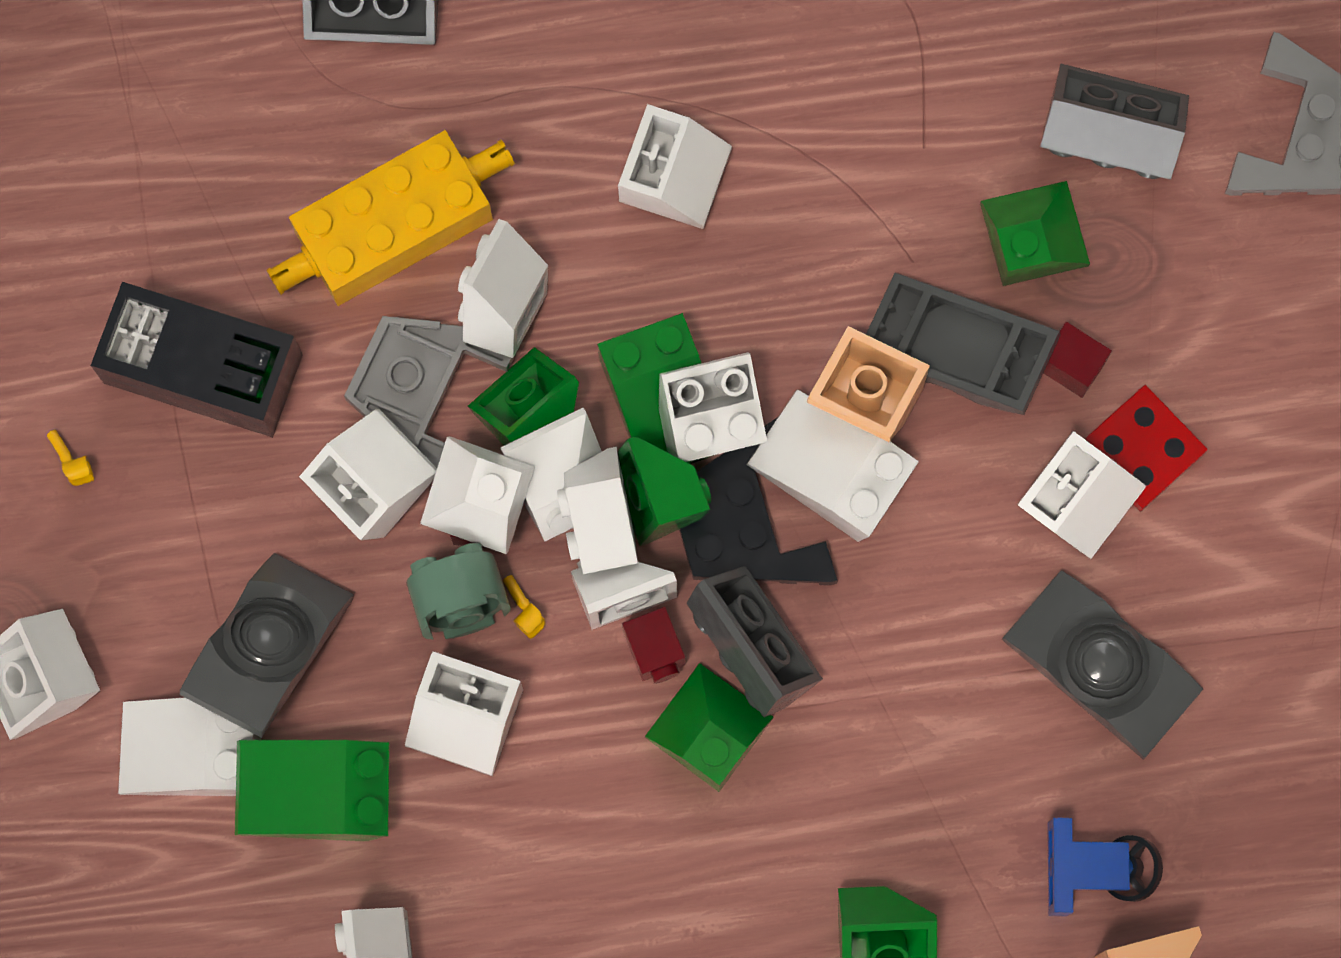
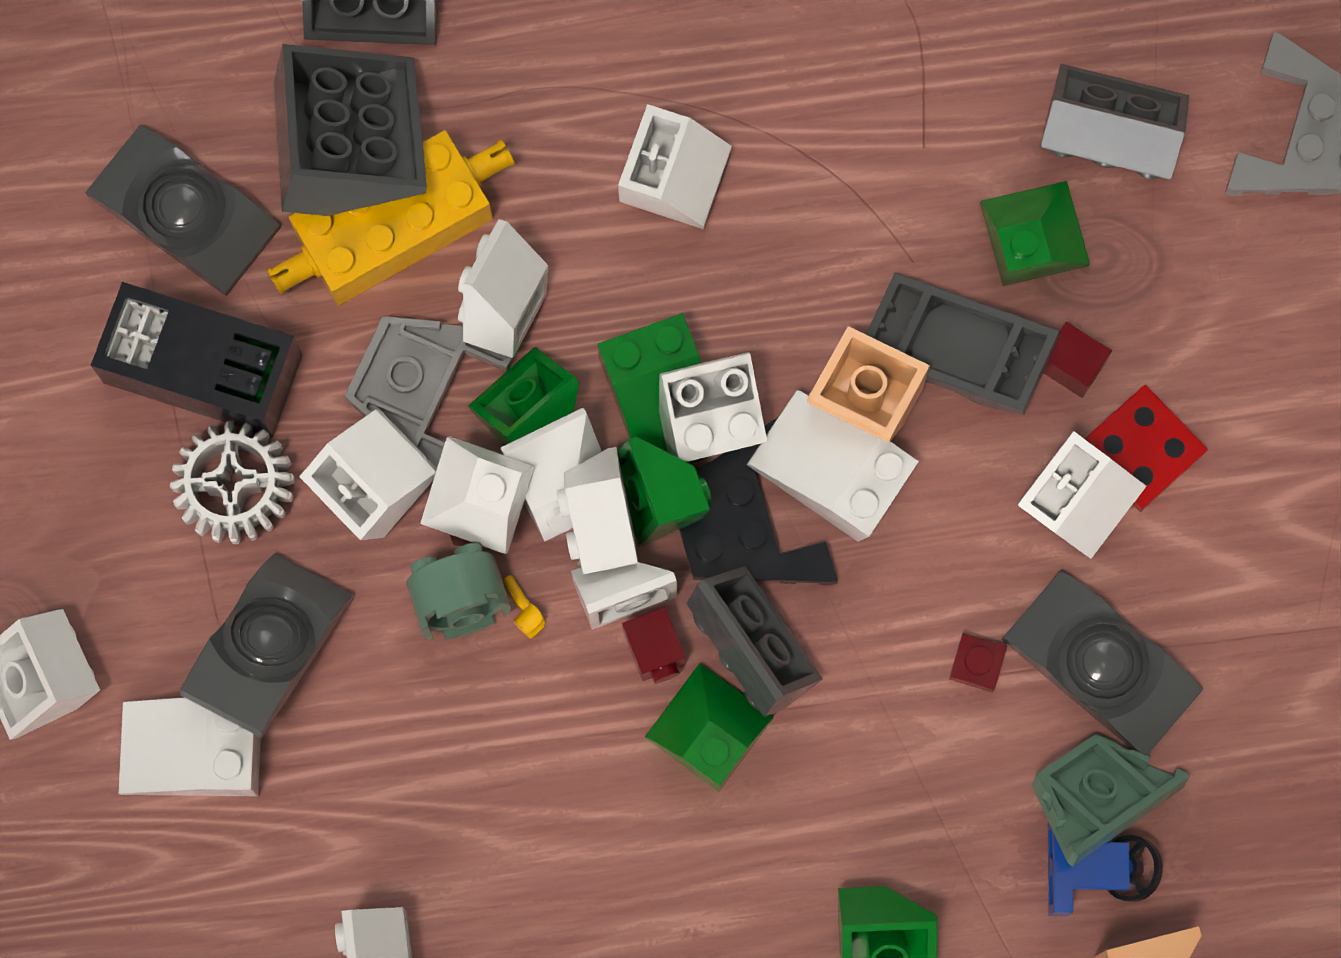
(76, 470): yellow hand -> none
(183, 209): none -> dark grey slope
(214, 481): none -> white gear
(312, 789): green slope -> none
(346, 130): none -> dark grey slope
(463, 713): white slope -> none
(977, 662): none -> dark red plate
(1100, 793): none -> sand green wing

